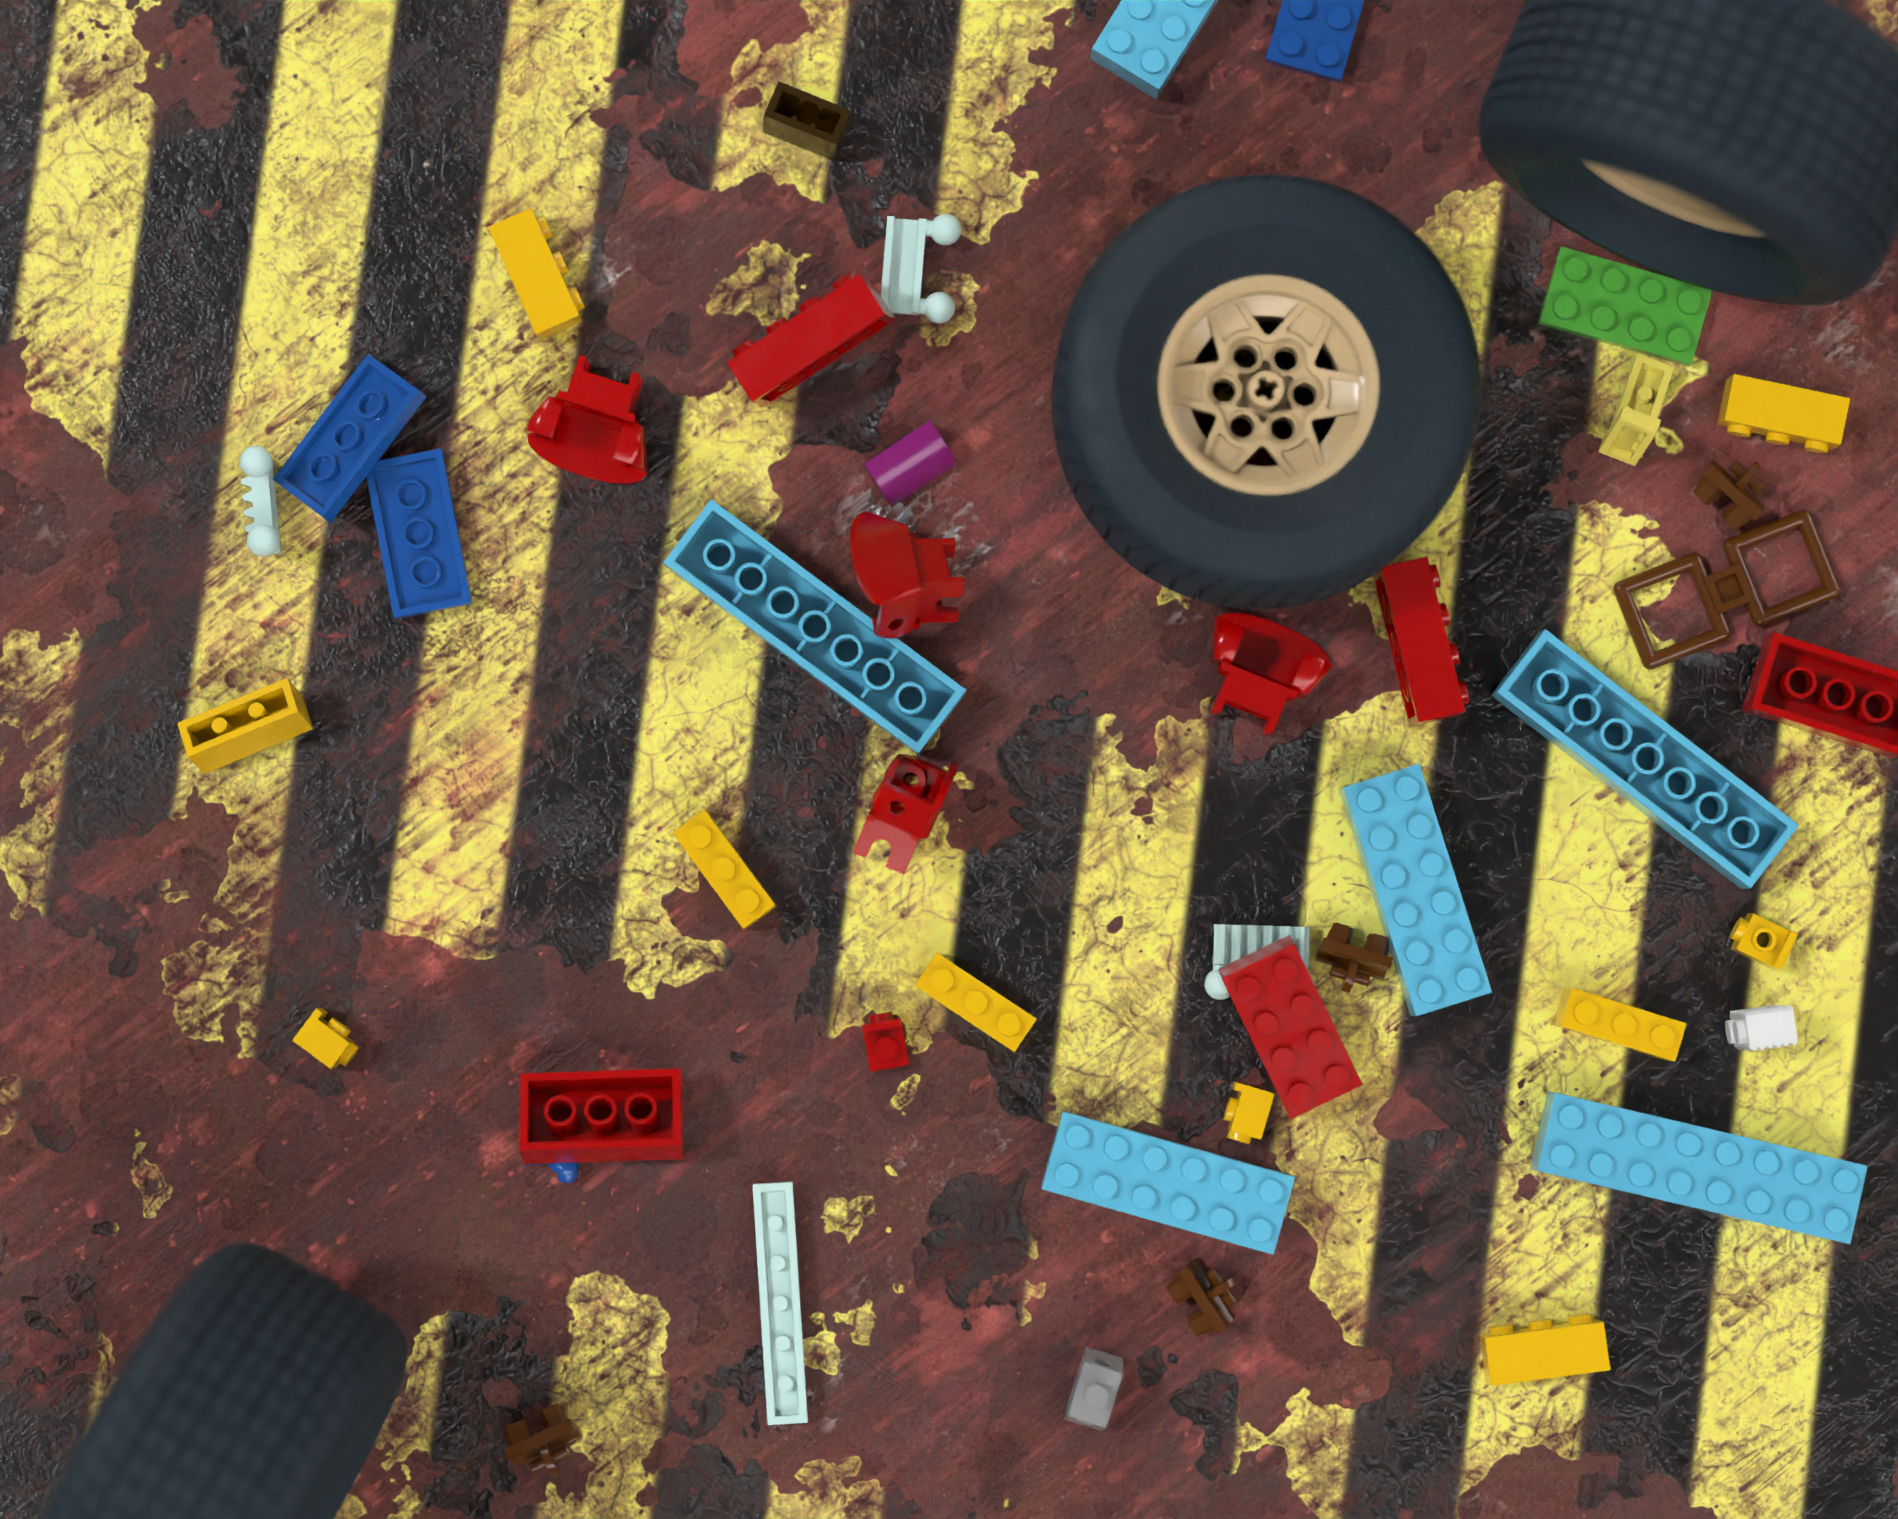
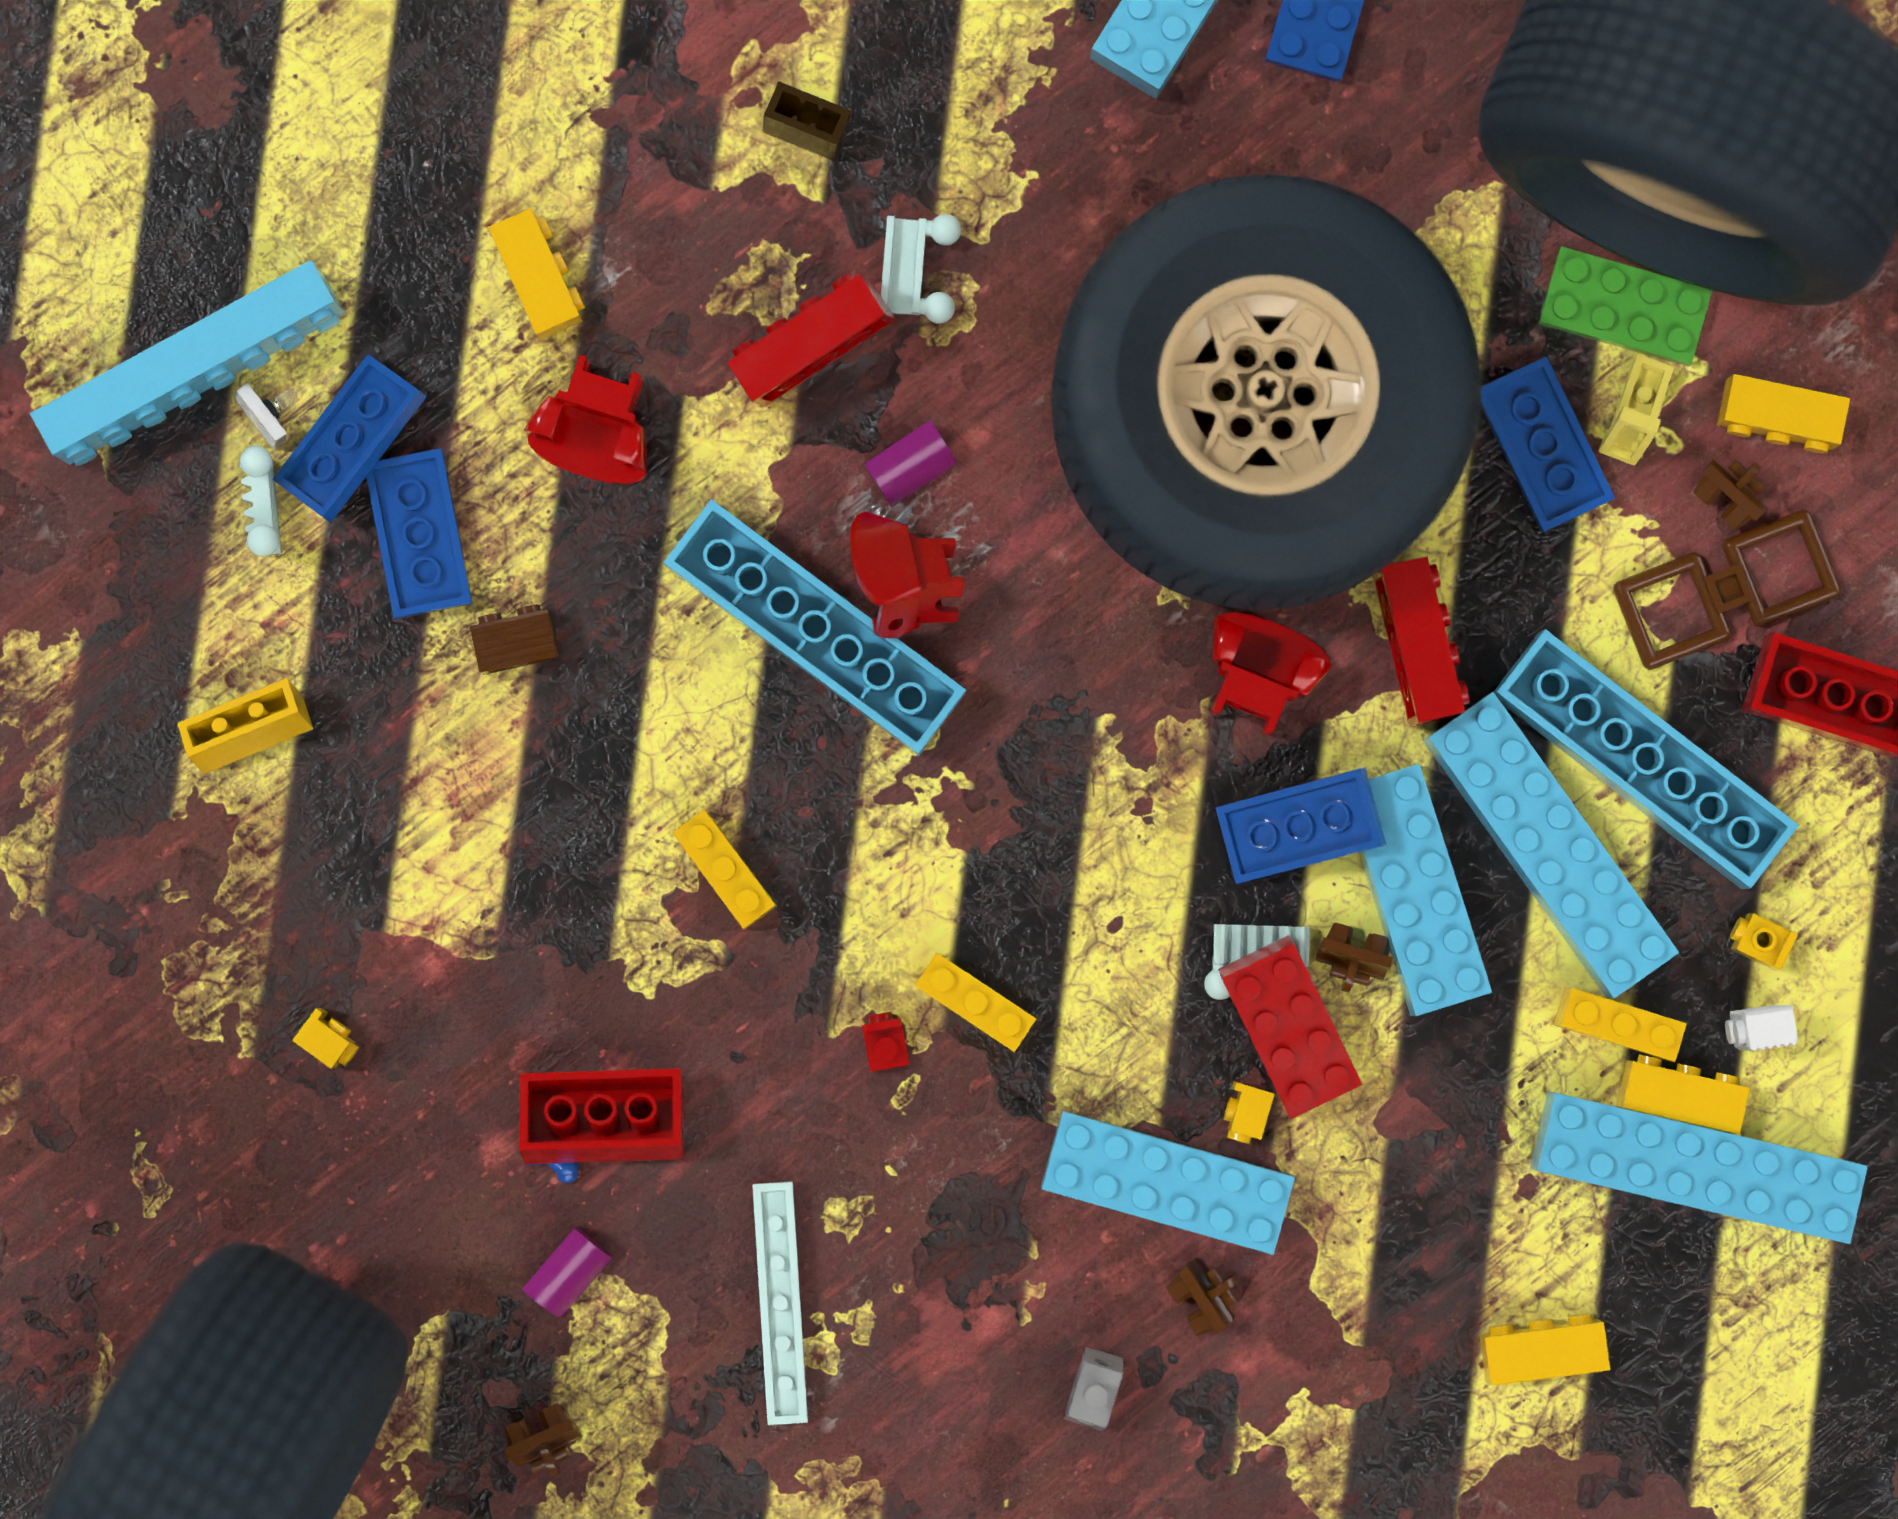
(188, 364): none -> medium azure brick
(264, 414): none -> white piece
(514, 640): none -> reddish brown brick
(567, 1272): none -> magenta brick
(915, 820): red piece -> none
(1301, 825): none -> blue plate
(1544, 445): none -> blue plate
(1551, 846): none -> medium azure brick
(1683, 1094): none -> yellow brick

